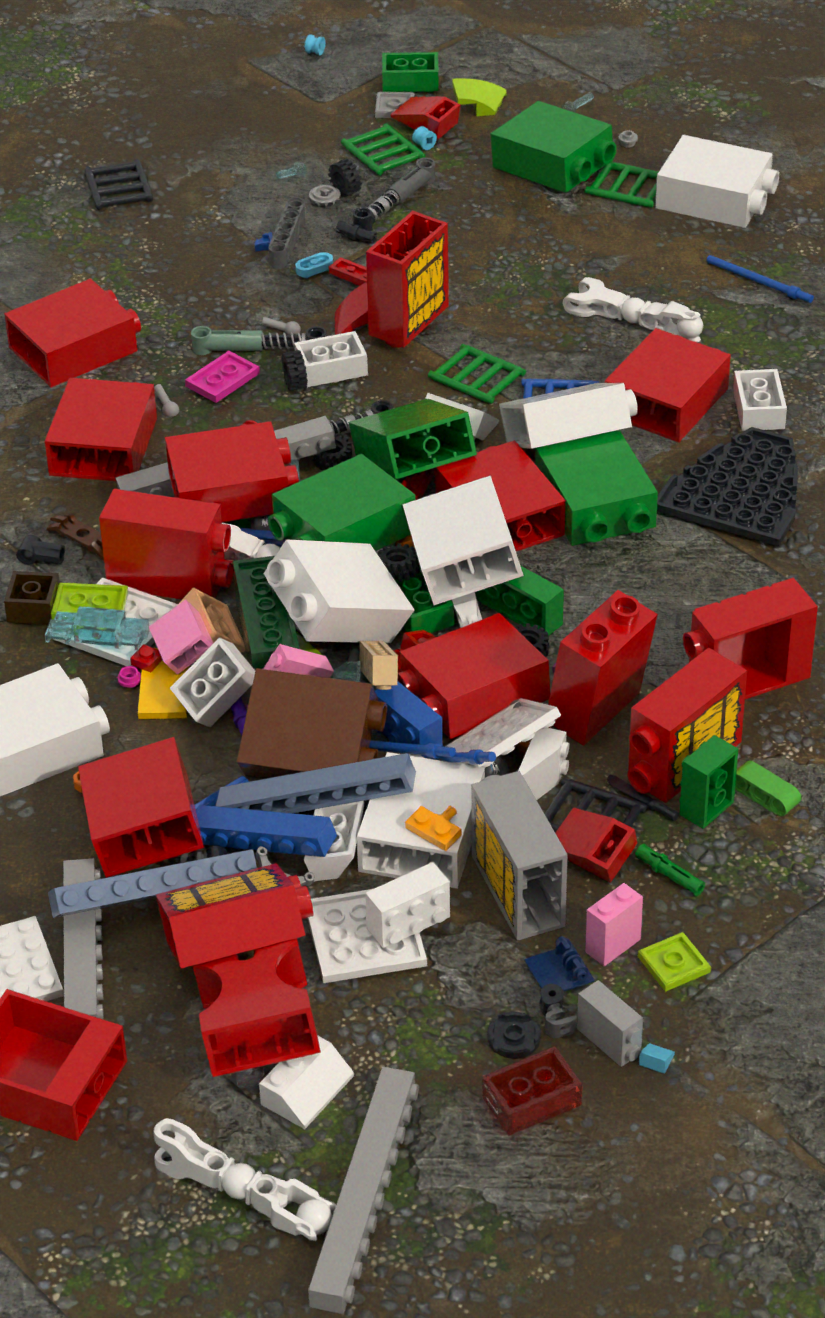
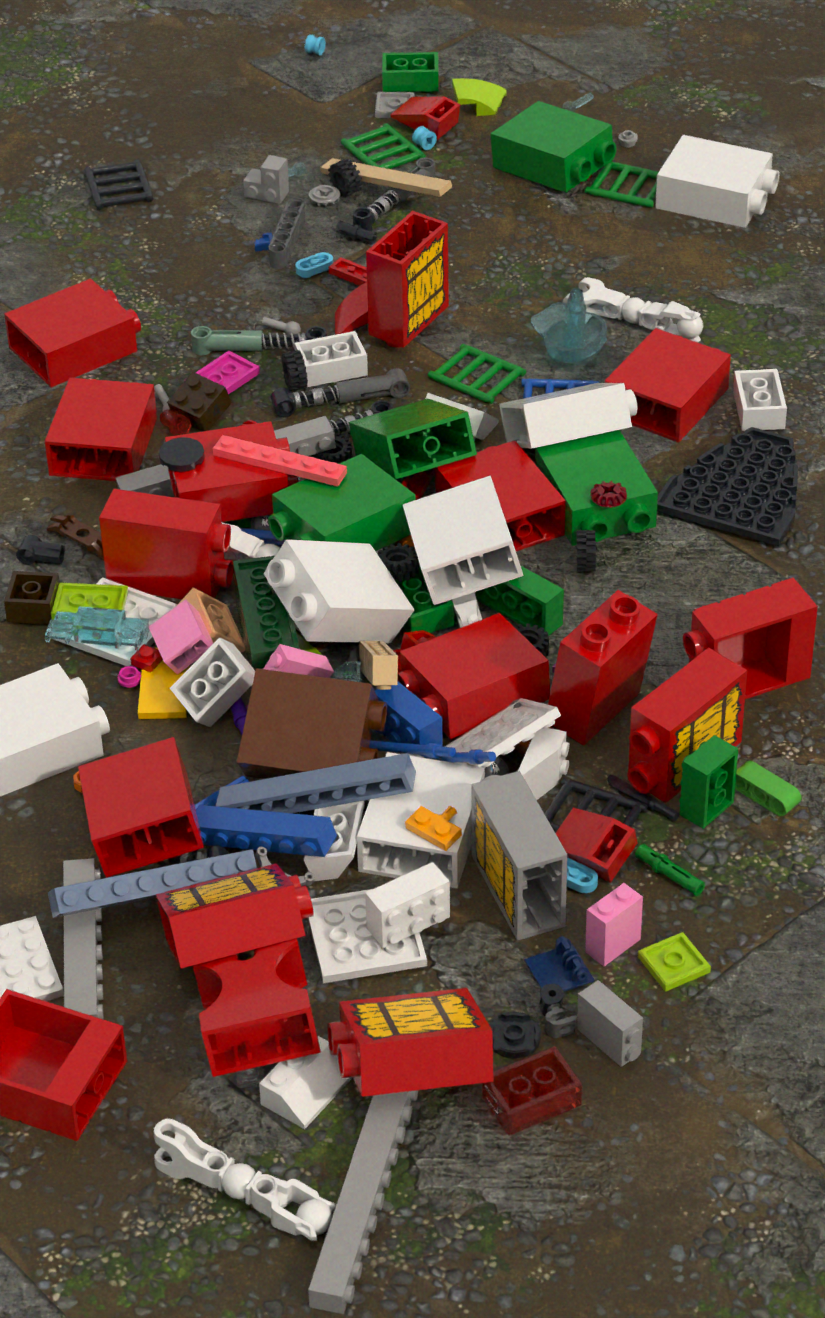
(177, 424): none -> clear red plate
(181, 454): none -> black tile
(200, 401): none -> dark brown brick
(270, 182): none -> light grey brick
(280, 460): none -> coral plate
(392, 383): none -> piece
(397, 179): none -> tan tile
(412, 1042): none -> red brick
(571, 332): none -> clear light blue piece
(581, 877): none -> medium azure plate
(586, 550): none -> black tyre
(608, 500): none -> dark red gear
(656, 1058): medium azure slope -> none
(791, 291): blue bar -> none

